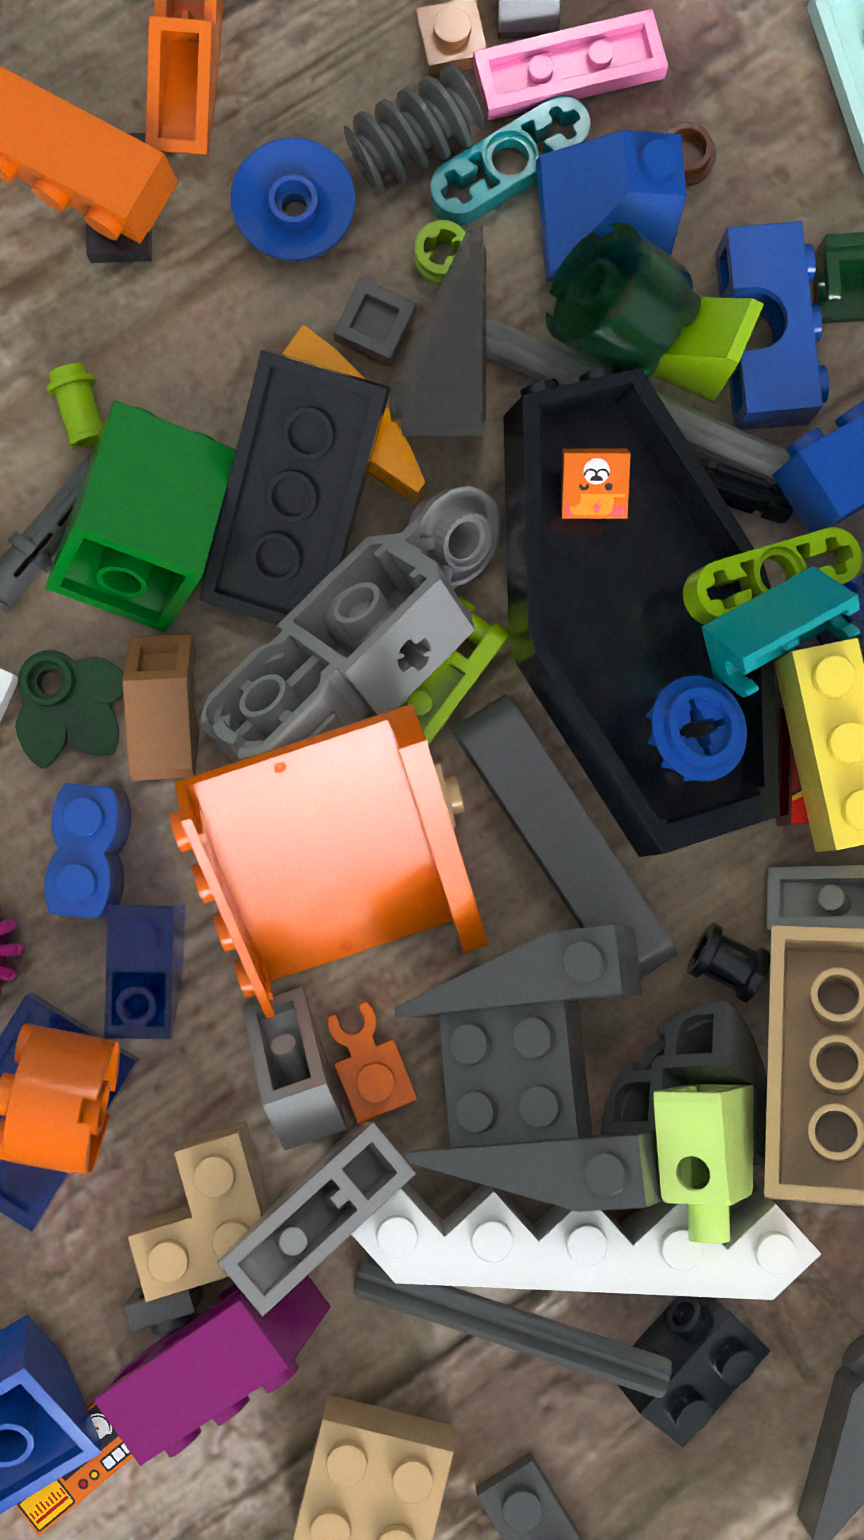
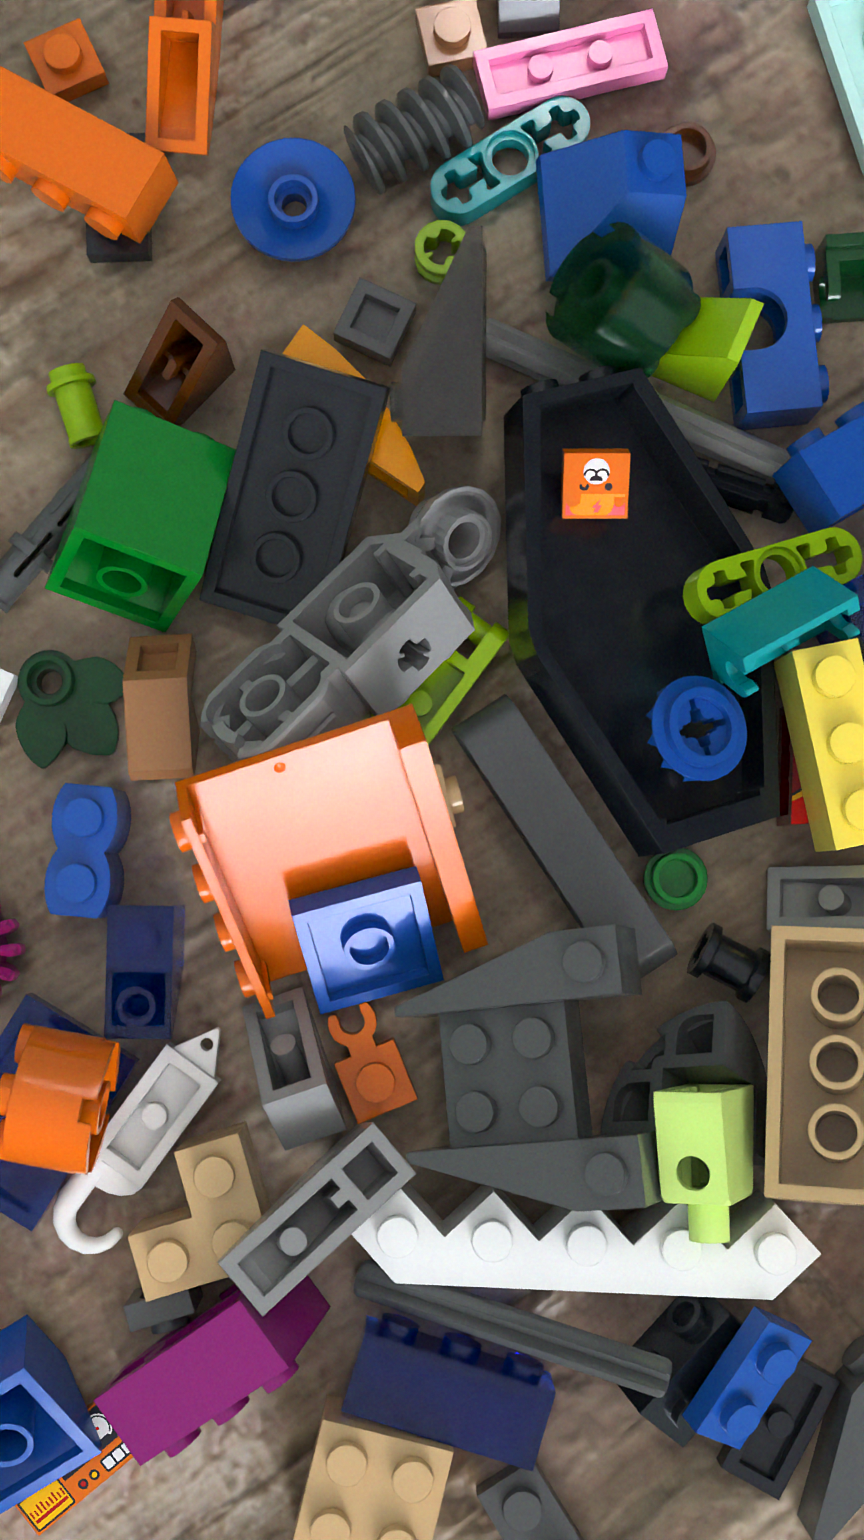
(66, 61): none -> orange plate
(141, 1134): none -> white plate
(179, 366): none -> reddish brown slope
(367, 939): none -> blue plate
(449, 1390): none -> clear blue brick
(675, 879): none -> green plate
(746, 1378): none -> blue plate
(783, 1430): none -> black plate

